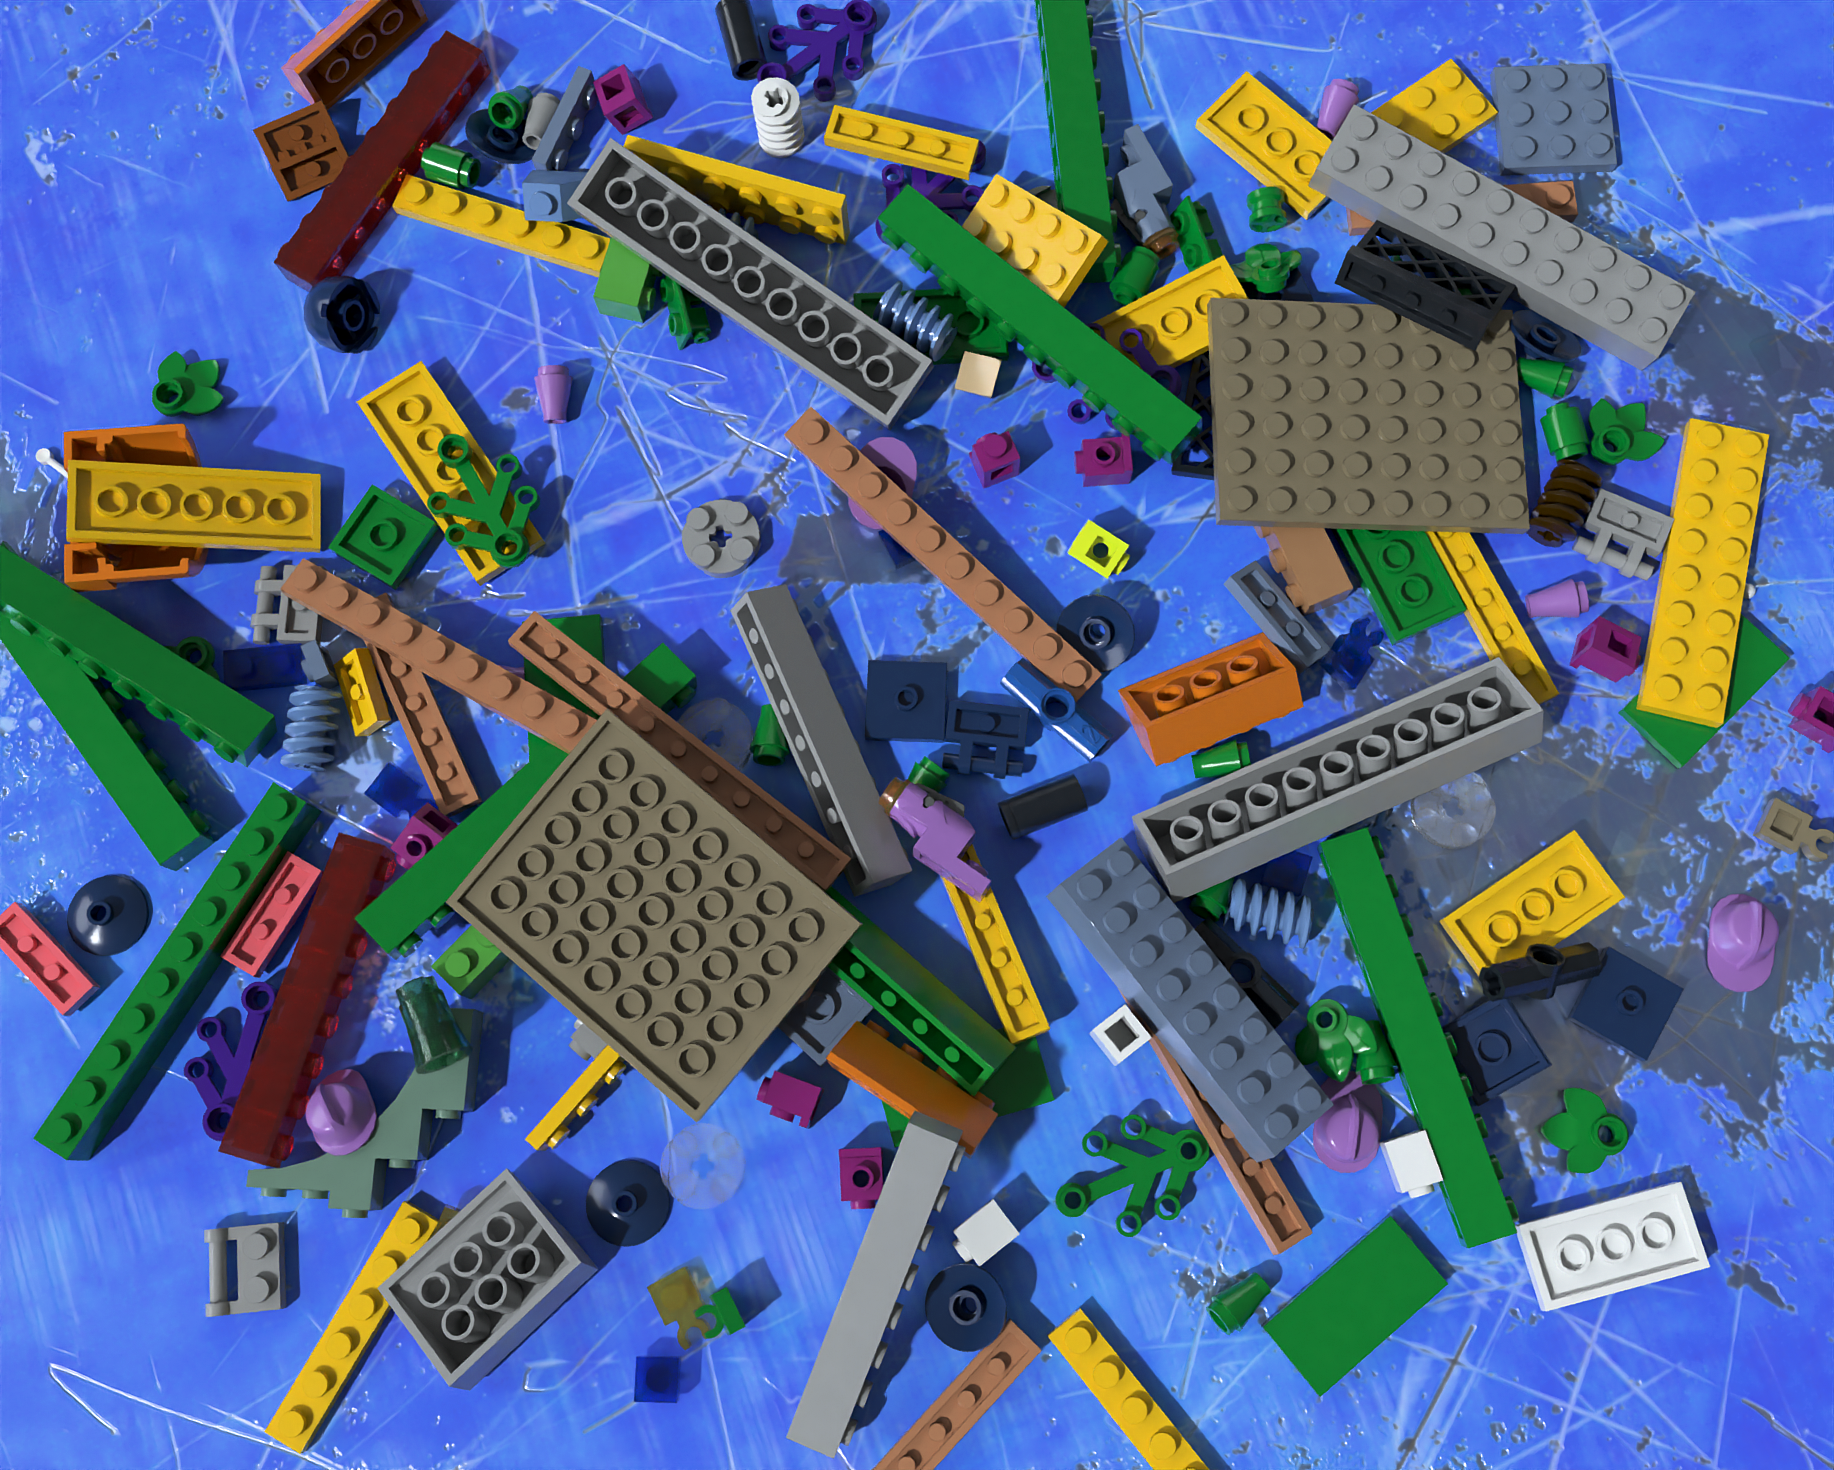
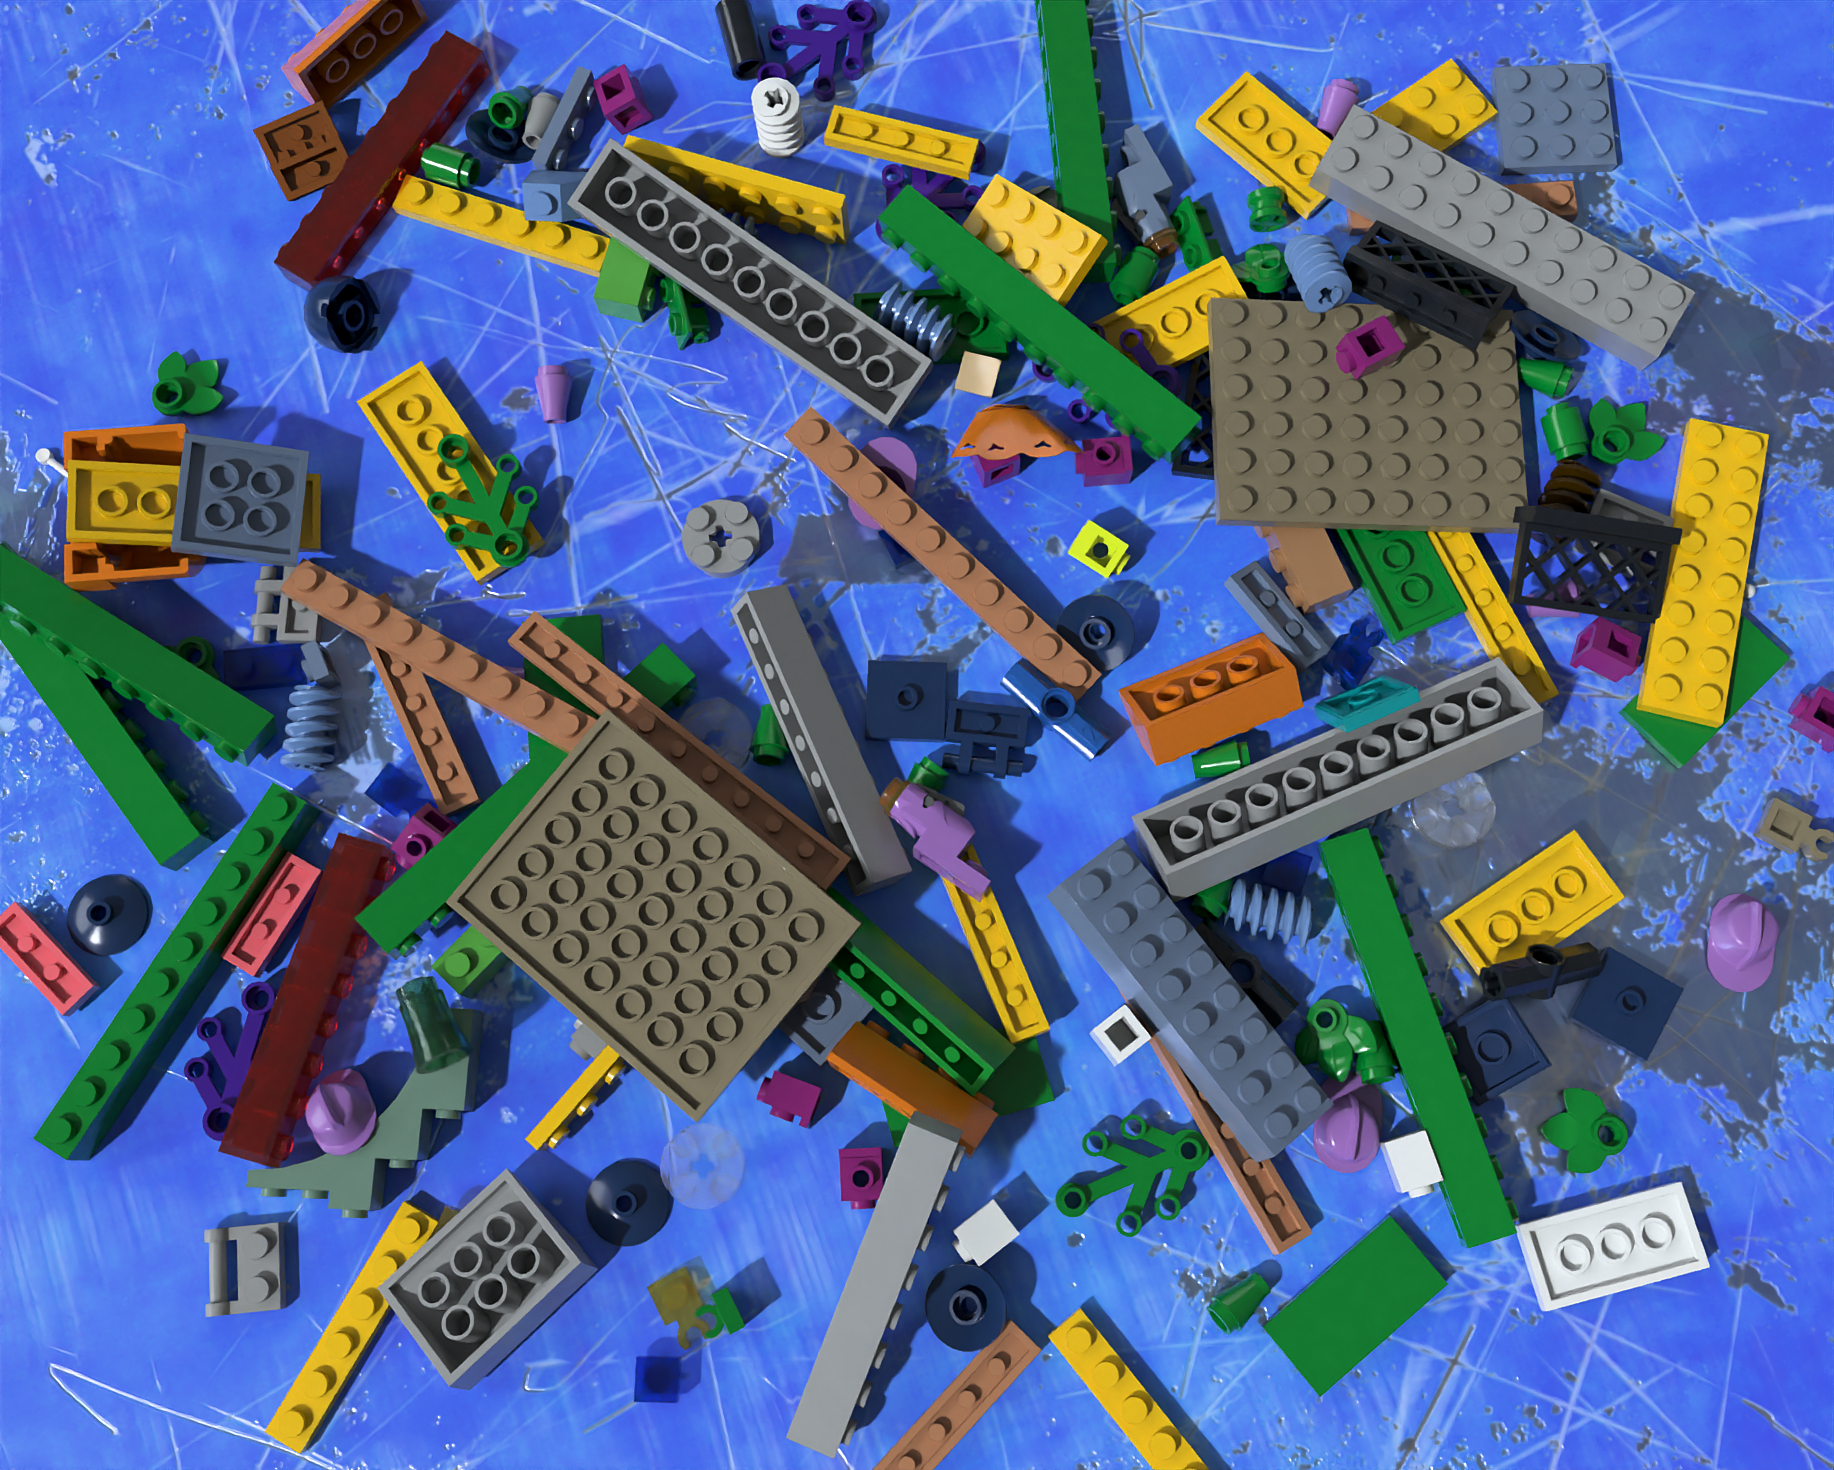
(240, 500): none -> sand blue plate
(362, 692): yellow plate -> none
(383, 537): green plate -> none
(1014, 429): none -> orange piece
(1042, 806): black pin -> none
(1317, 272): none -> medium blue piece
(1366, 703): none -> teal tile
(1369, 348): none -> magenta brick
(1589, 529): none -> black fence

